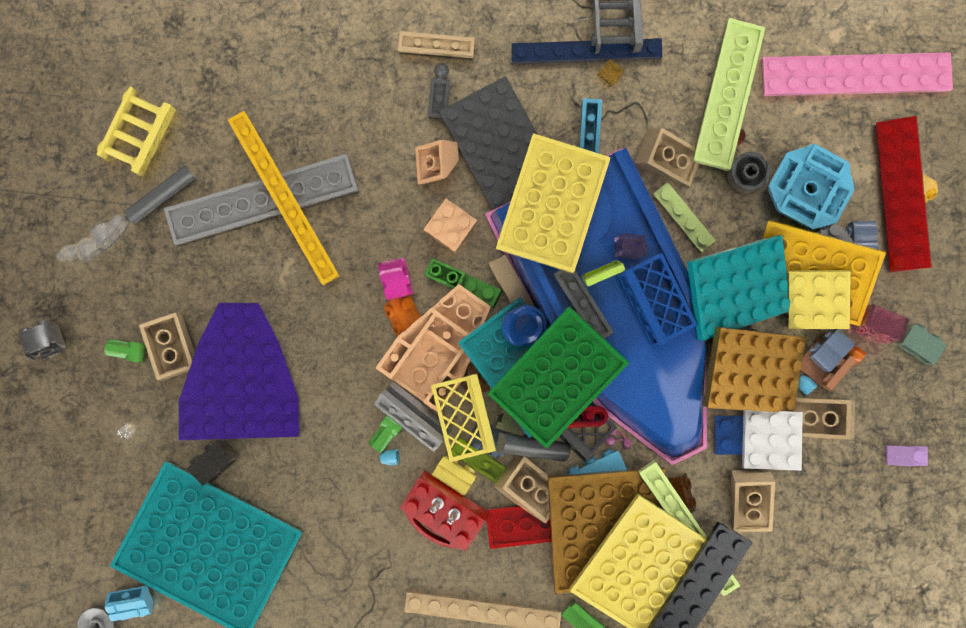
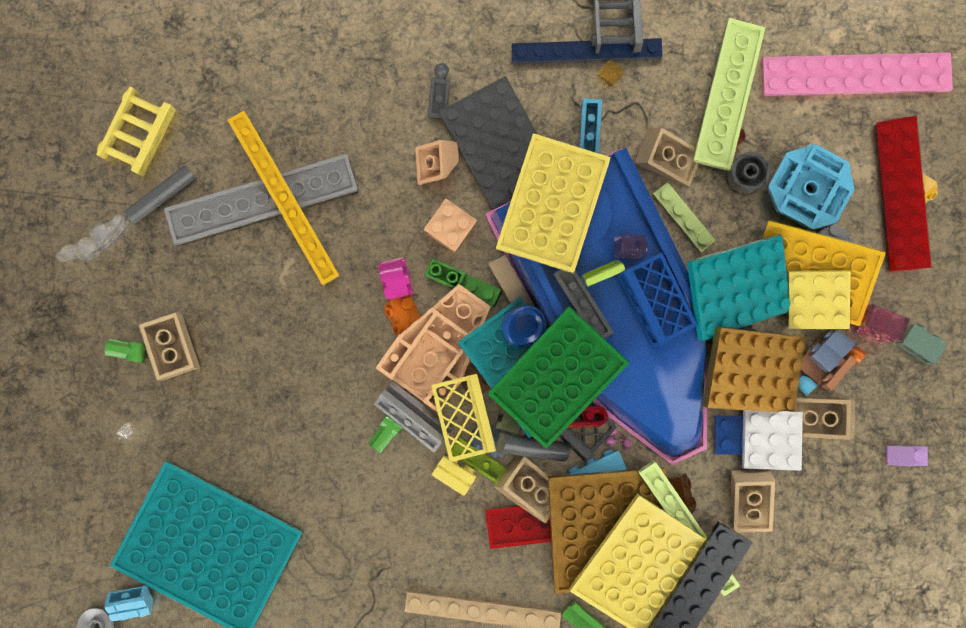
(41, 340): flat silver brick -> none
(213, 462): clear smoke brick -> none
(238, 380): dark purple piece -> none
(390, 457): medium azure hose -> none
(436, 44): tan plate -> none
(443, 513): red piece -> none
(863, 233): sand blue brick -> none

